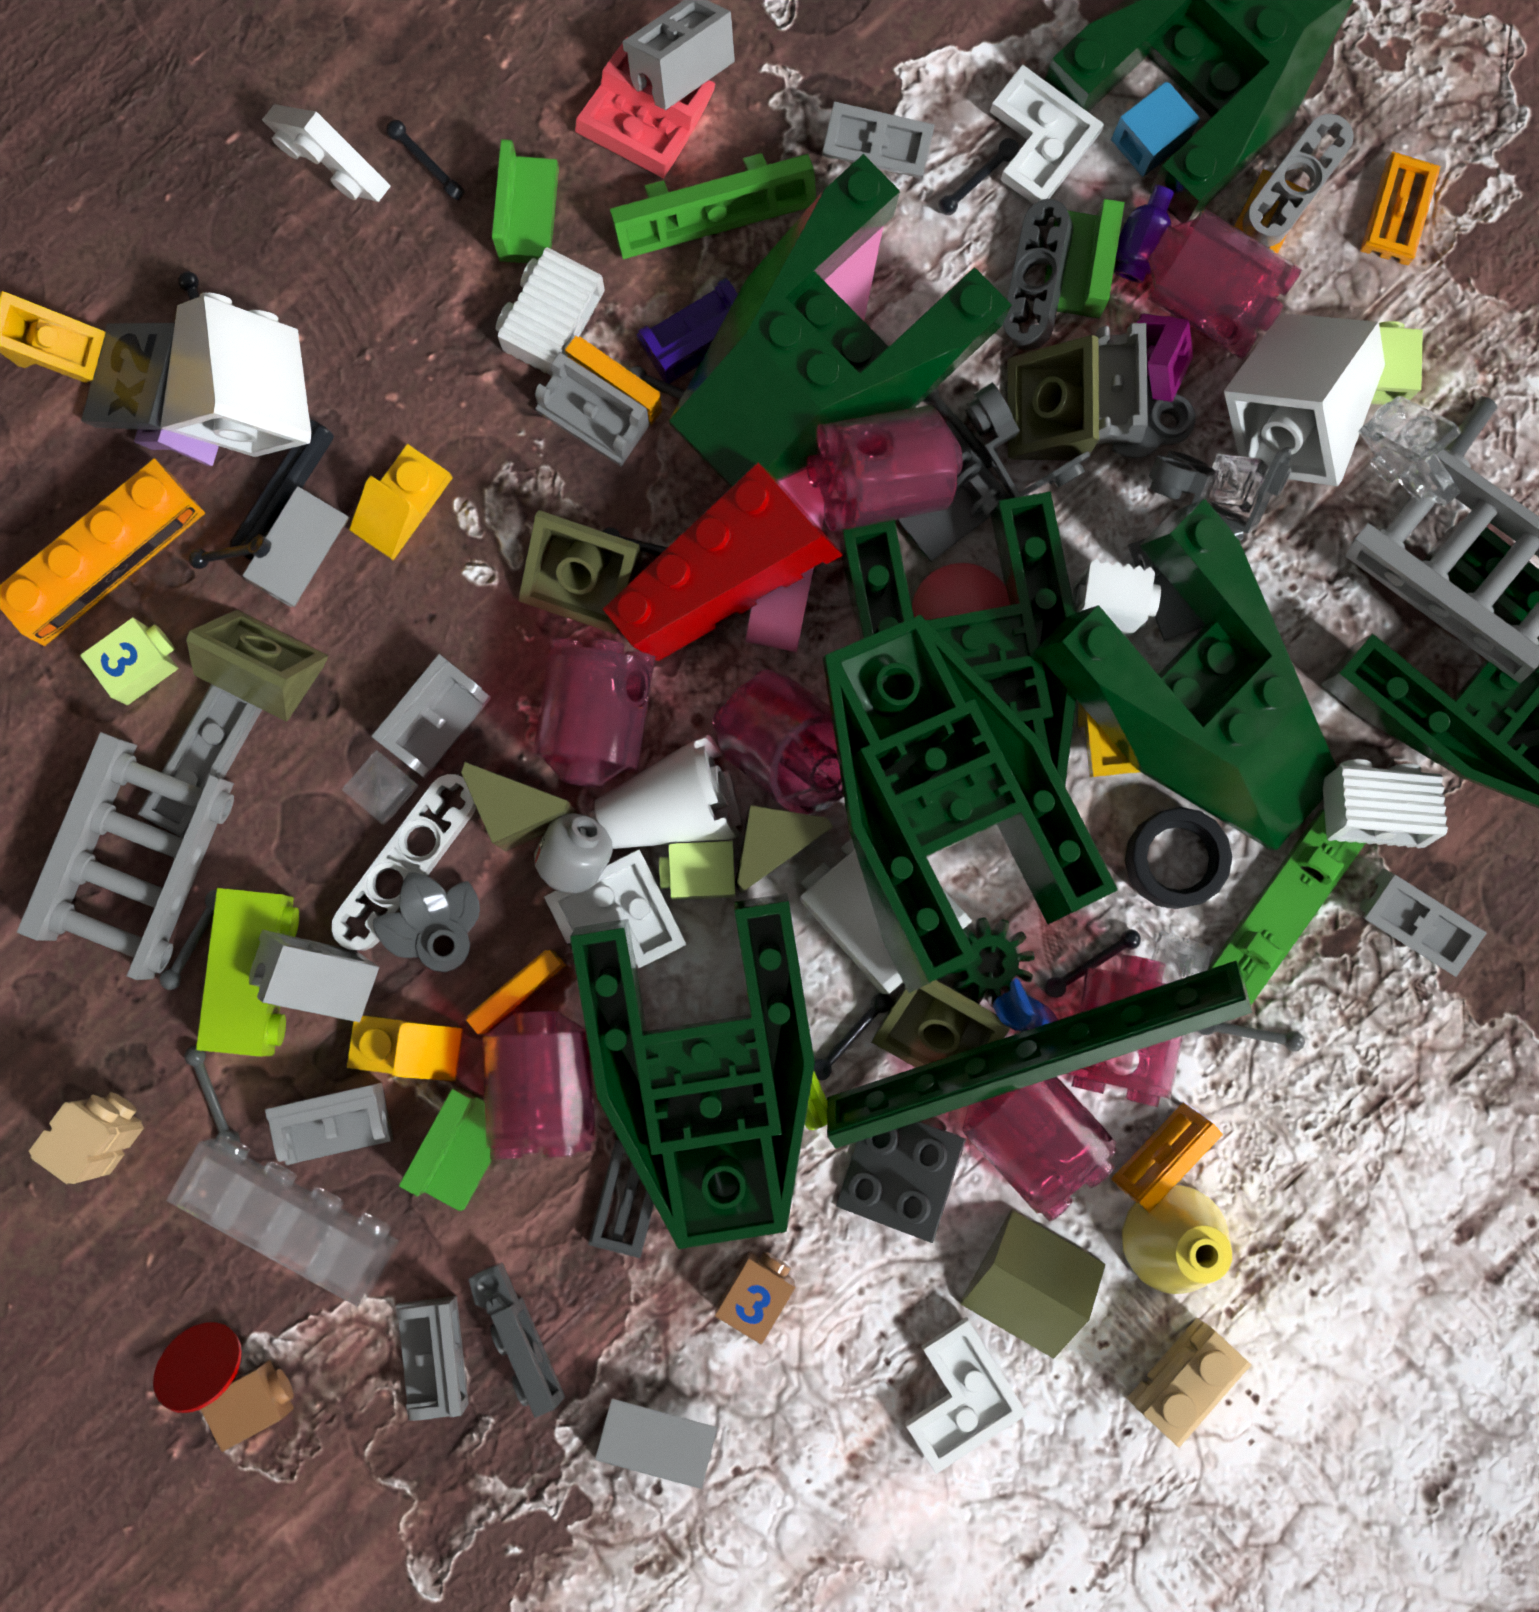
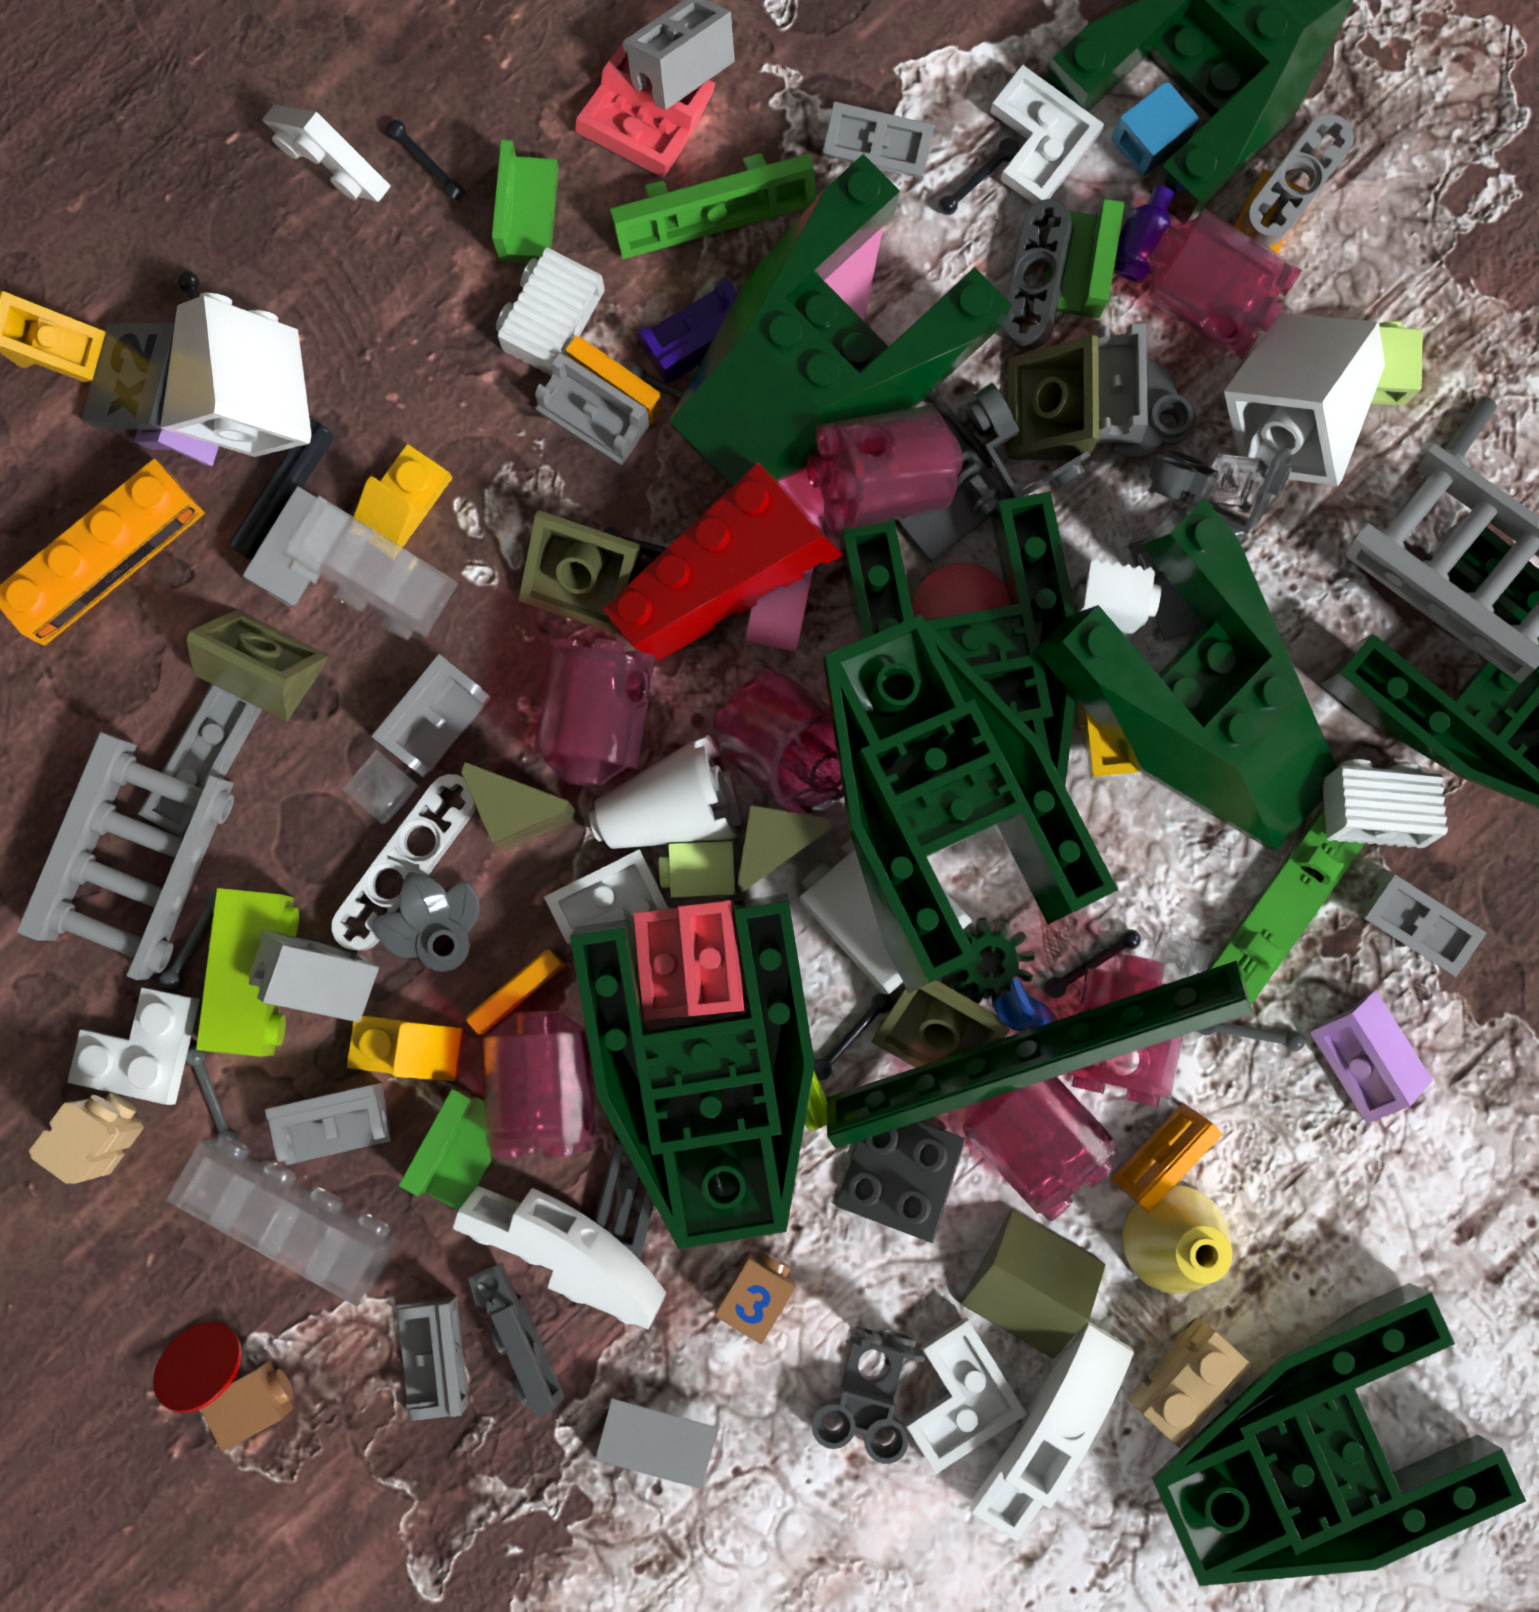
(131, 660): yellowish green brick -> none
(150, 1060): none -> white plate
(258, 547): black hinge -> none
(368, 570): none -> clear brick
(573, 853): light grey head -> none
(584, 1257): none -> white slope
(688, 961): none -> coral slope
(868, 1403): none -> dark grey piece
(1056, 1434): none -> white slope
(1167, 353): magenta bracket -> none
(1218, 852): black tyre -> none
(1297, 1475): none -> dark green wedge
(1372, 1058): none -> lavender panel
(1388, 246): light orange tile -> none
(1406, 449): clear bracket -> none

